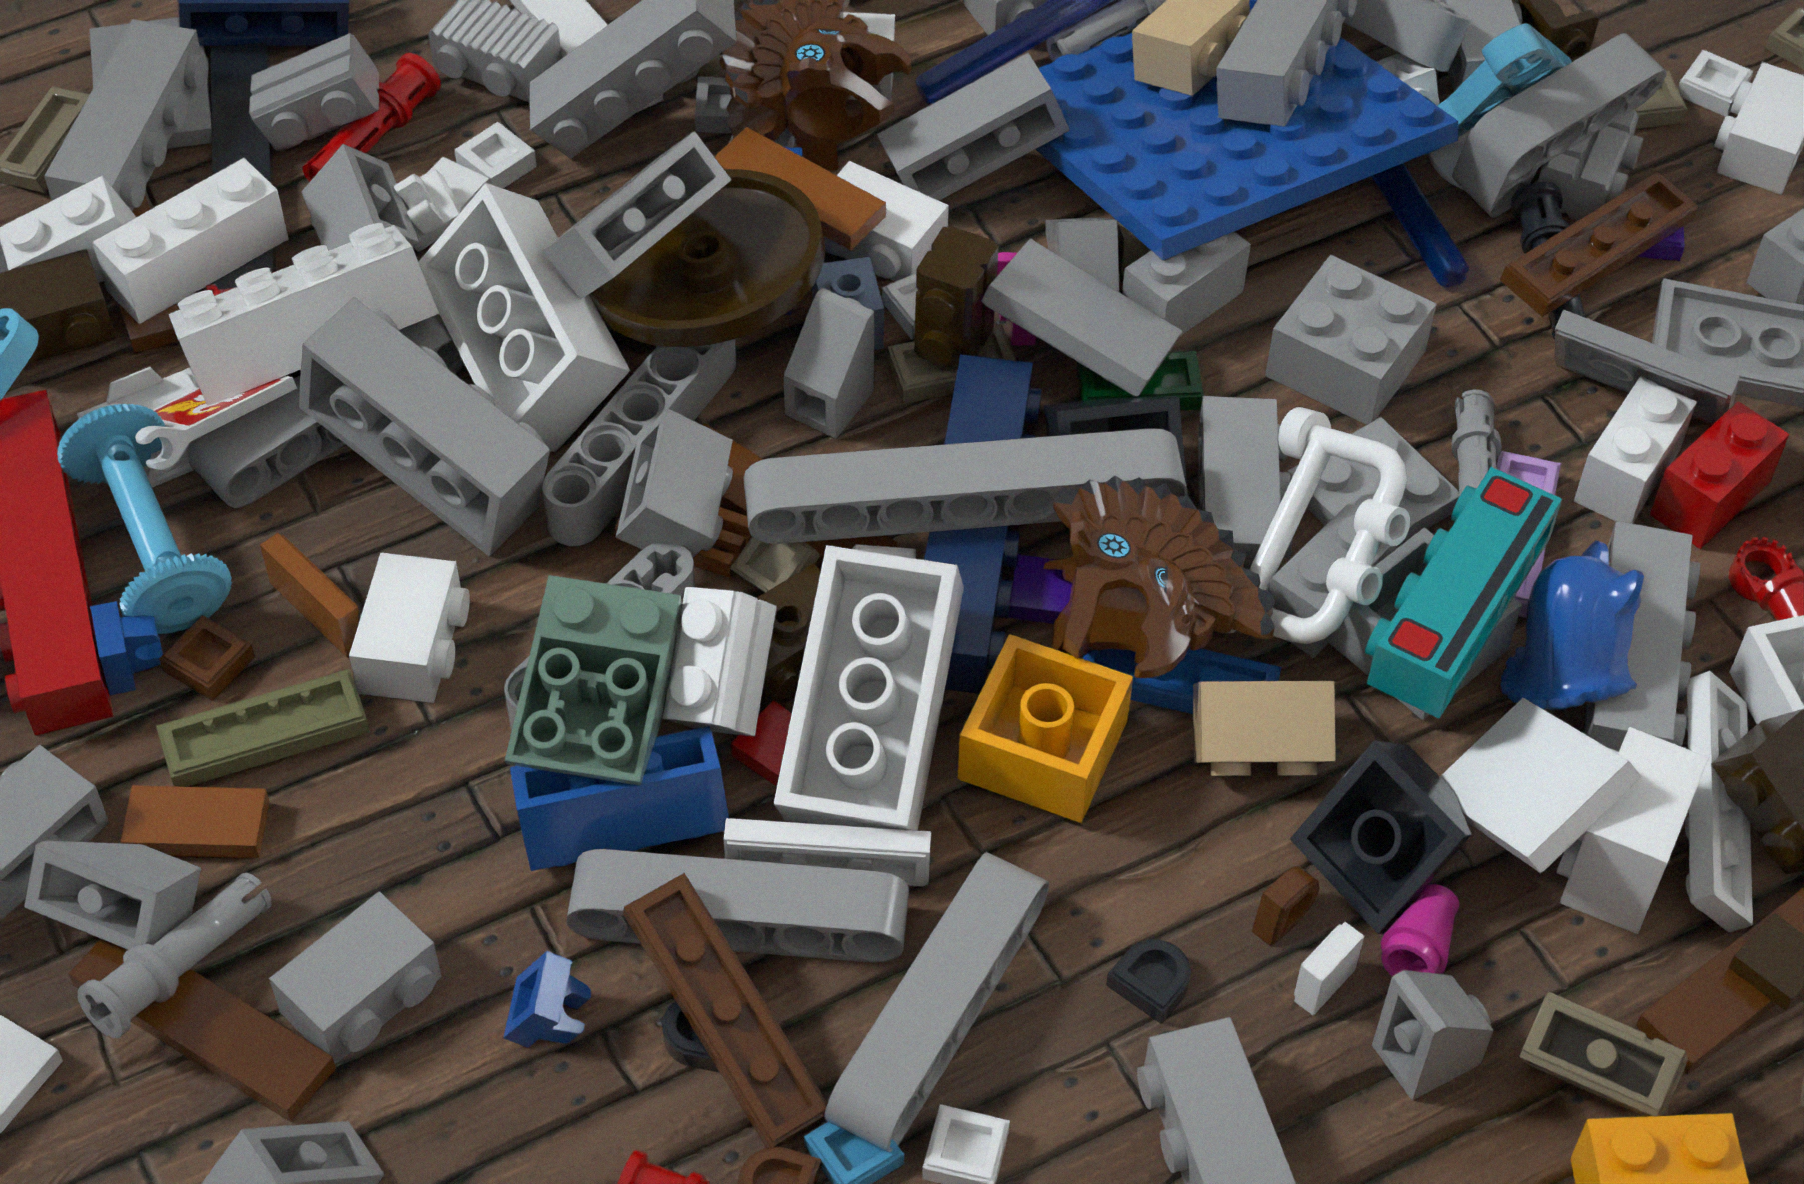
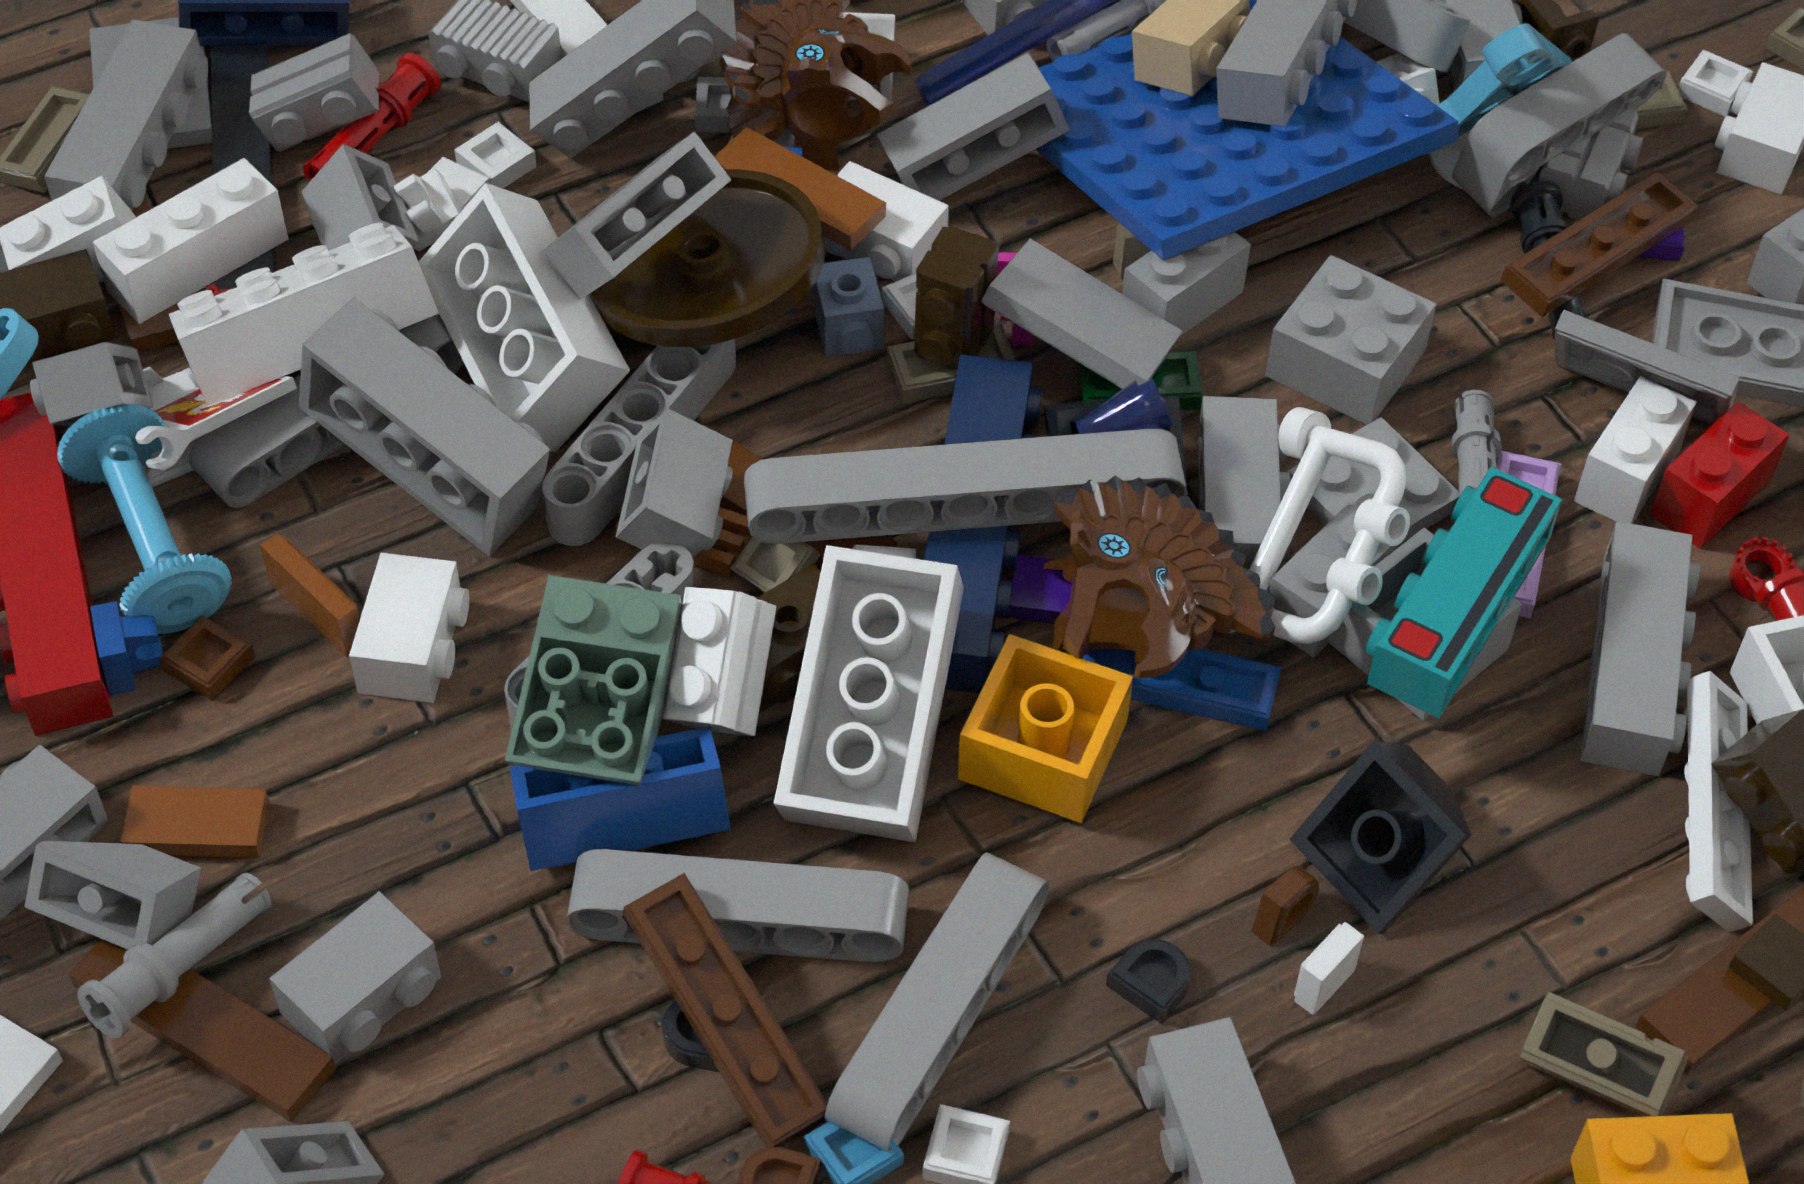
(88, 381): none -> light grey brick
(262, 729): olive plate -> none
(539, 1000): blue tile -> none
(766, 749): red tile -> none
(831, 364): light grey slope -> none
(847, 847): white tile -> none
(1088, 245): light grey slope -> none
(1129, 409): none -> clear blue cone
(1262, 724): tan brick -> none
(1422, 933): dark pink cone -> none
(1423, 225): clear blue axle -> none
(1430, 1031): light grey slope -> none
(1537, 783): white tile -> none
(1576, 633): blue hair -> none
(1625, 852): white brick -> none

